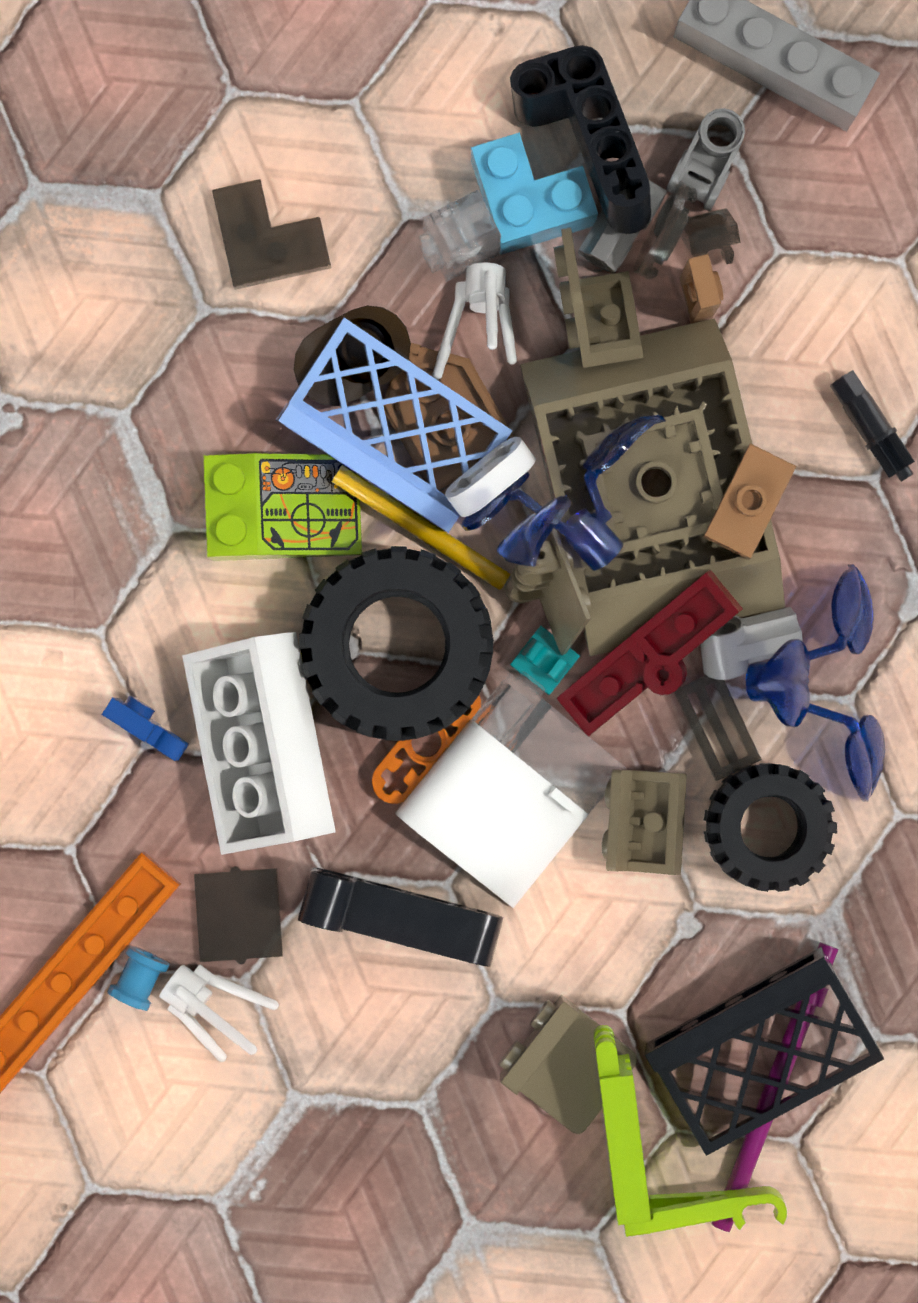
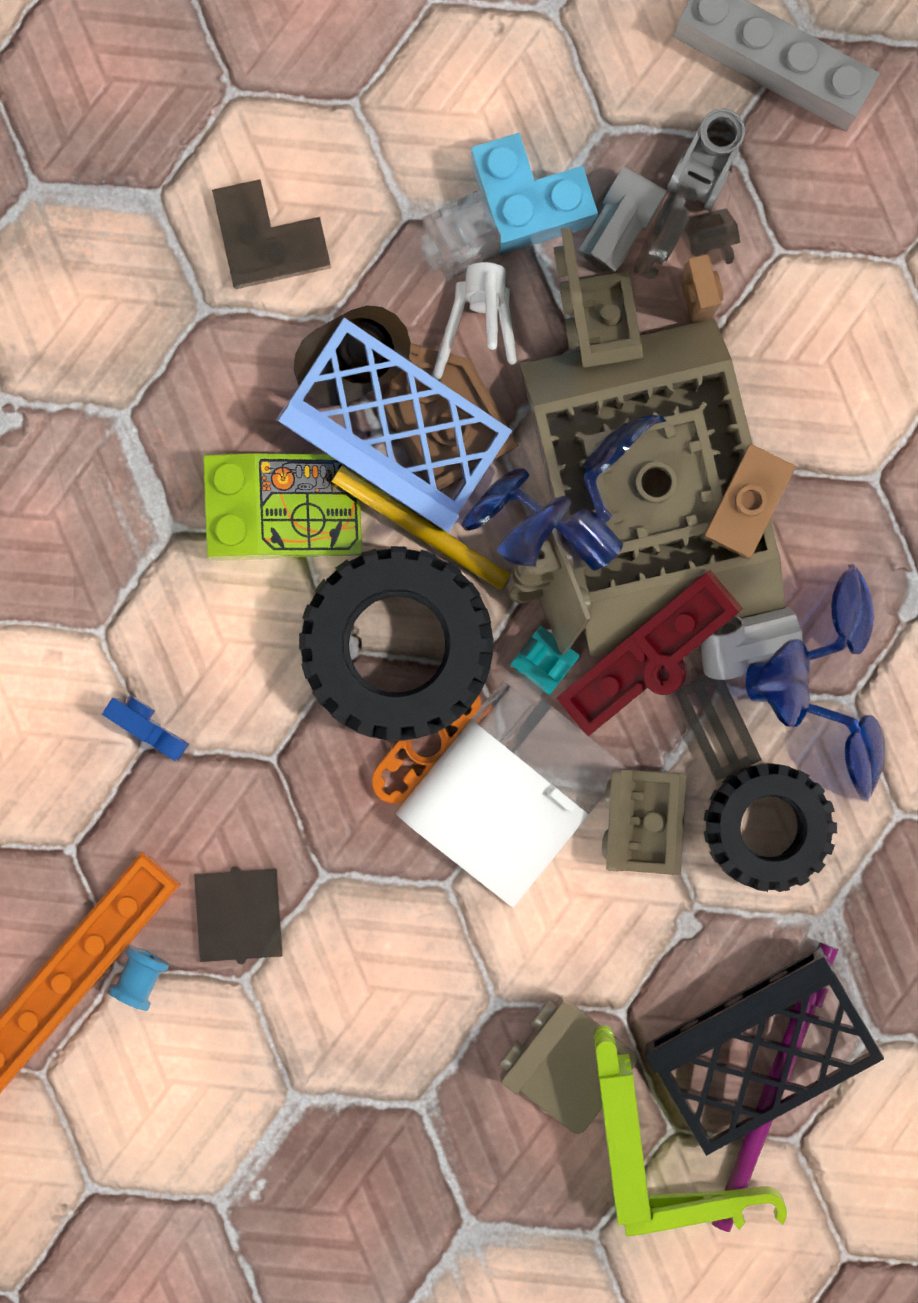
(188, 995): white plant -> none
(258, 743): white brick -> none
(399, 916): black beam -> none
(490, 476): white beam -> none
(565, 97): black beam -> none
(873, 426): black piece -> none

